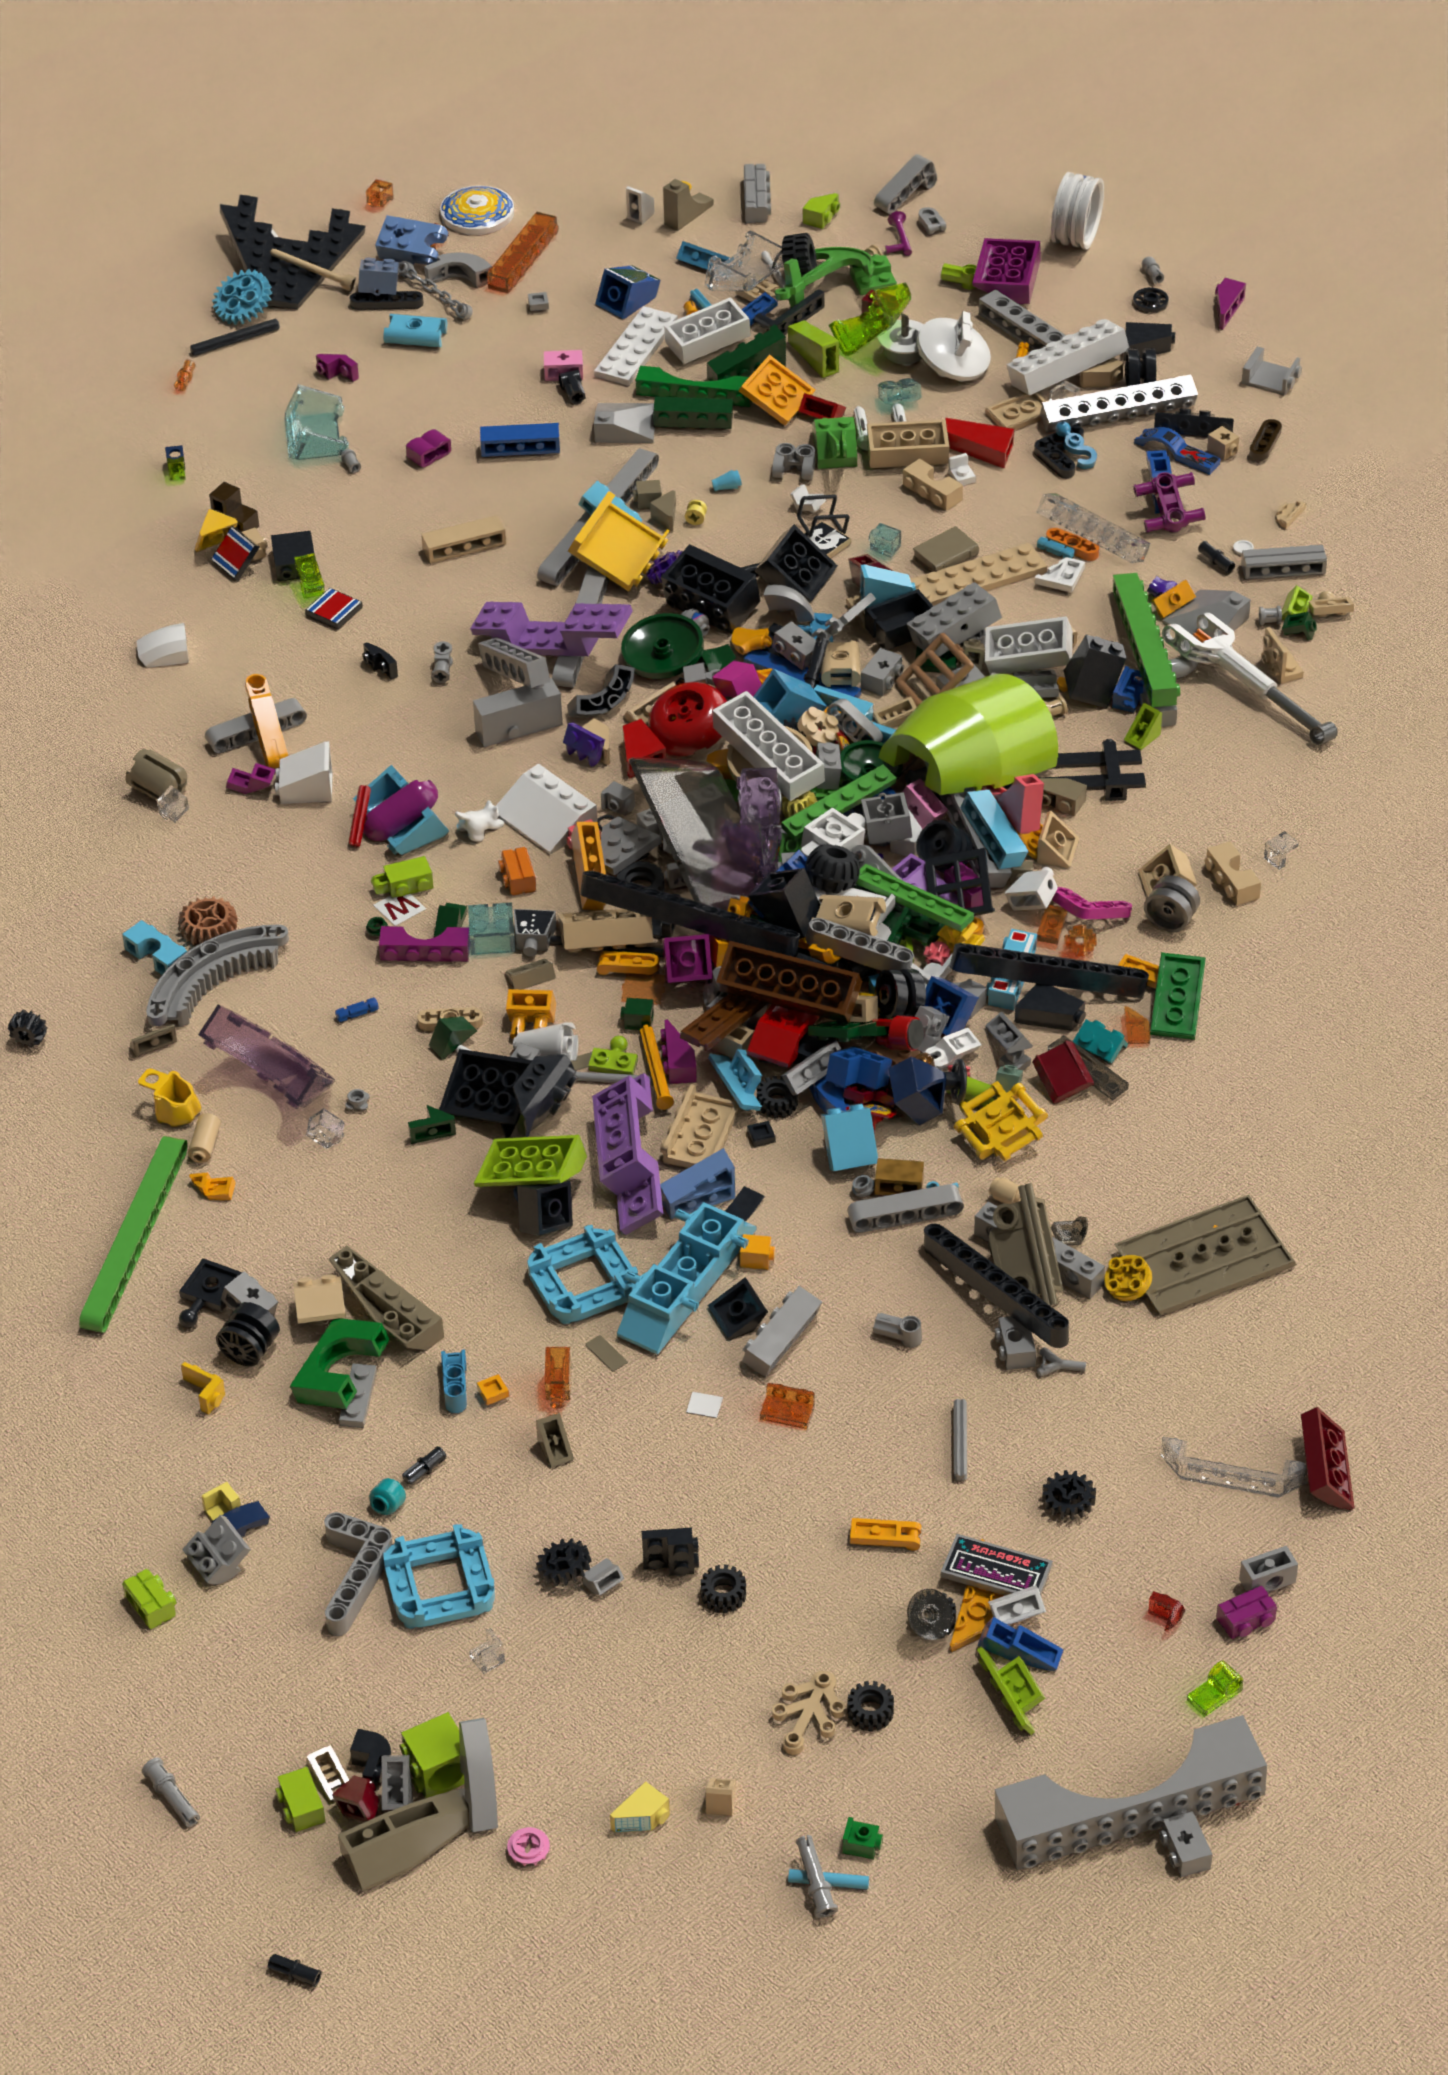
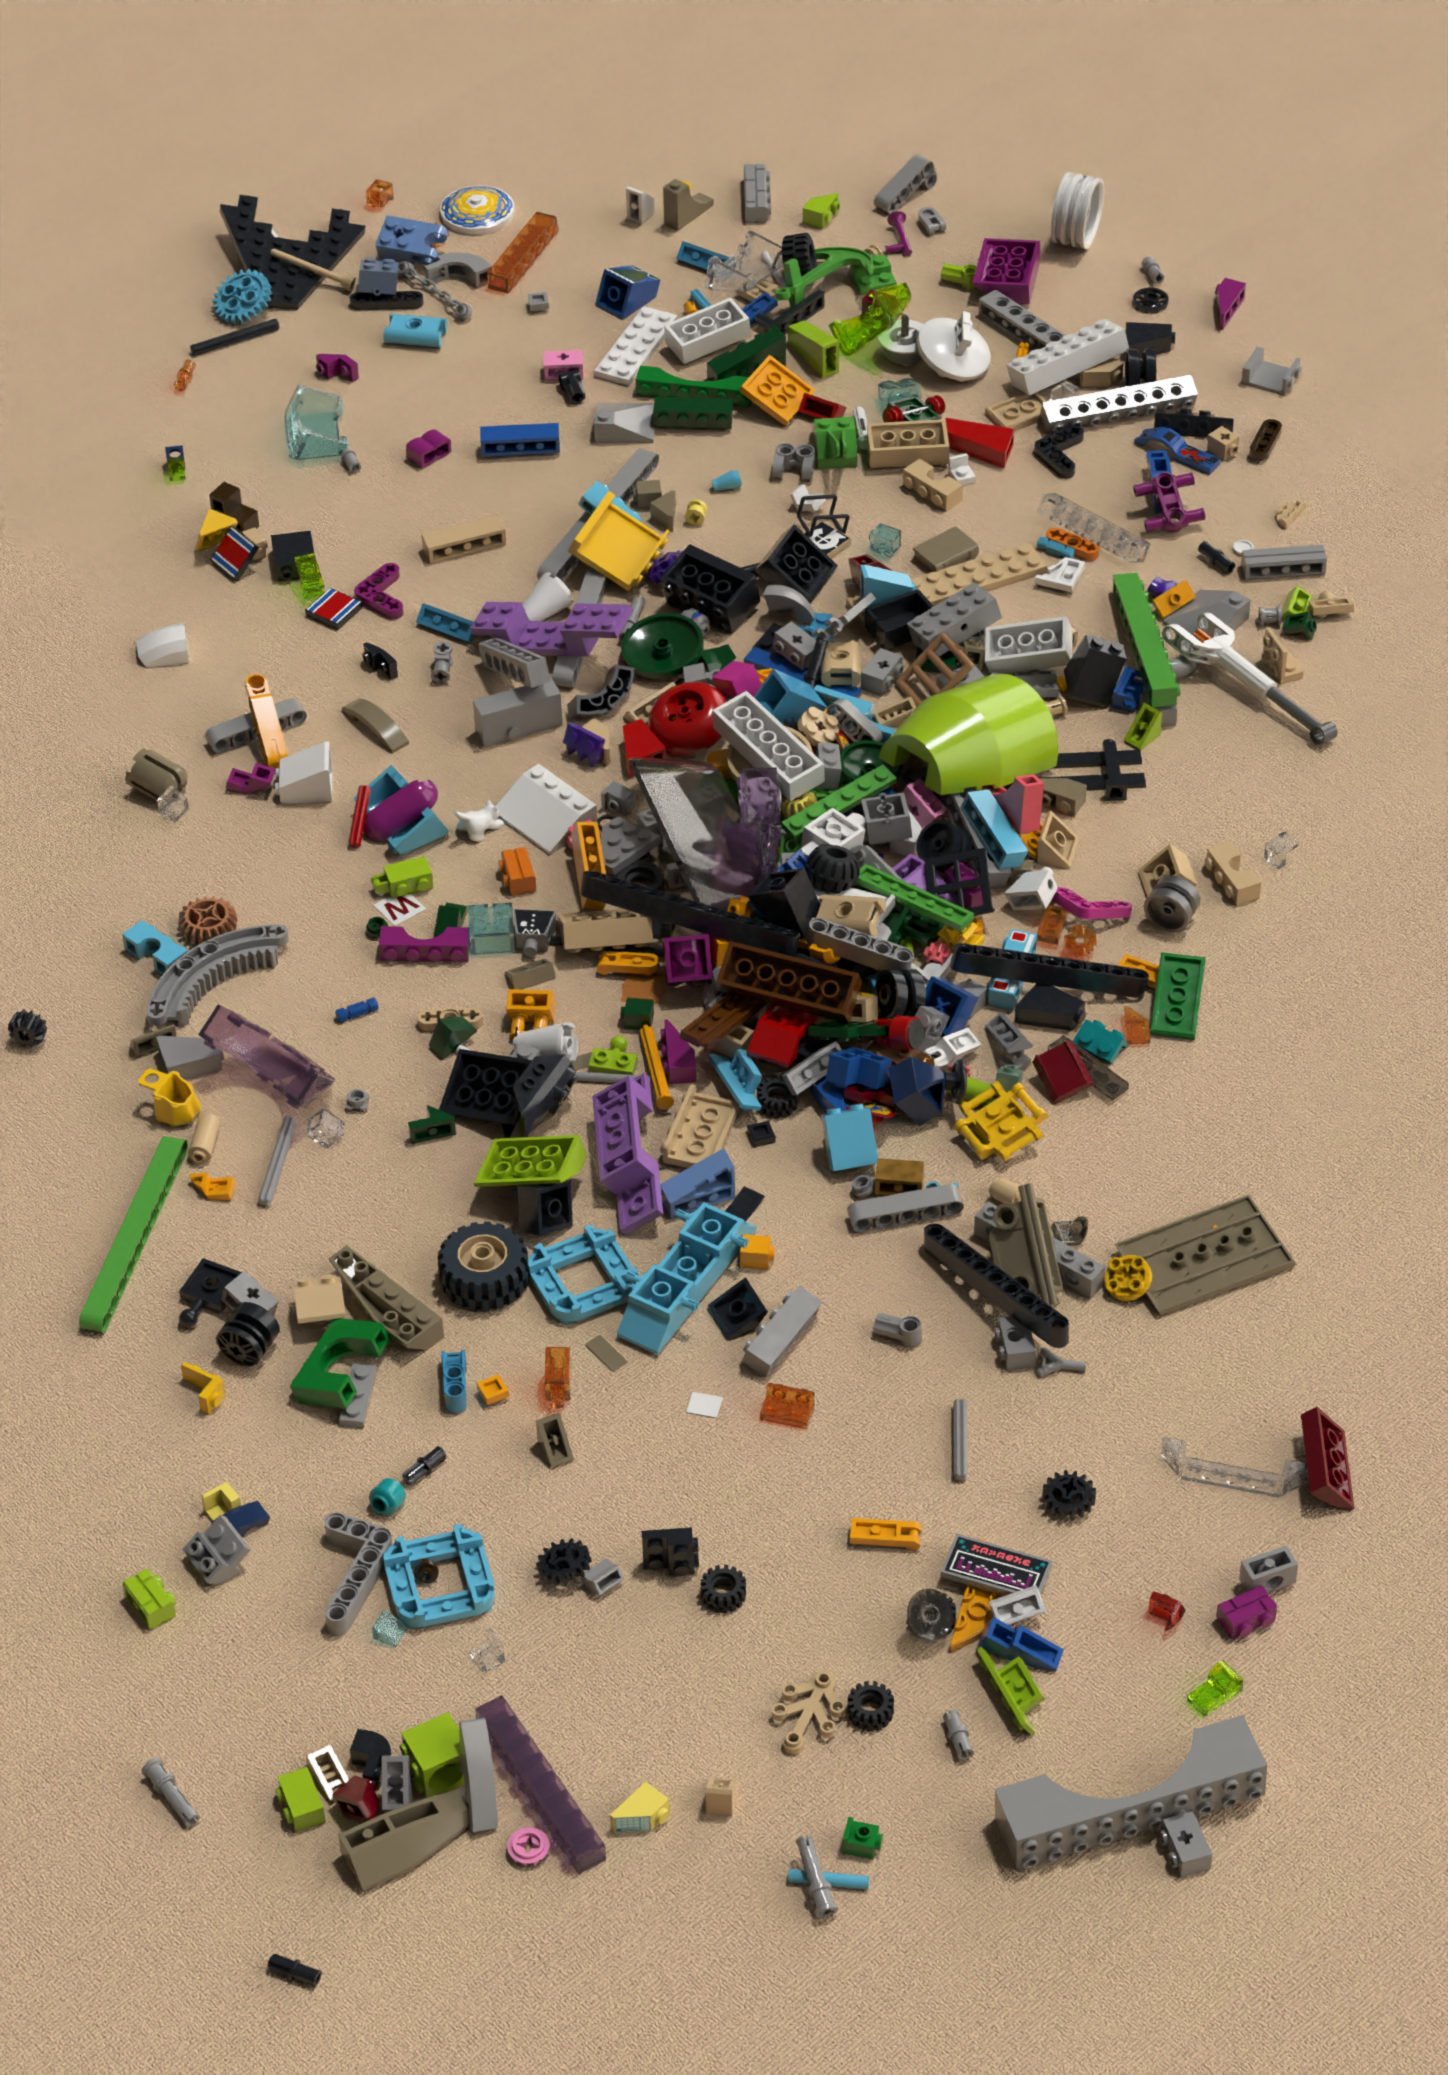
(188, 1056): none -> light grey slope
(277, 1161): none -> light grey axle
(371, 592): none -> magenta beam
(379, 722): none -> dark tan slope
(388, 1629): none -> clear light blue slope
(428, 1566): none -> dark brown plate
(445, 622): none -> dark azure panel
(483, 1266): none -> black wheel
(541, 1786): none -> clear purple brick
(547, 598): none -> white cone
(636, 607): none -> light grey pin
(748, 640): light orange arm -> none
(914, 409): none -> plate
(958, 1734): none -> light grey pin
(1075, 444): dark azure piece -> none

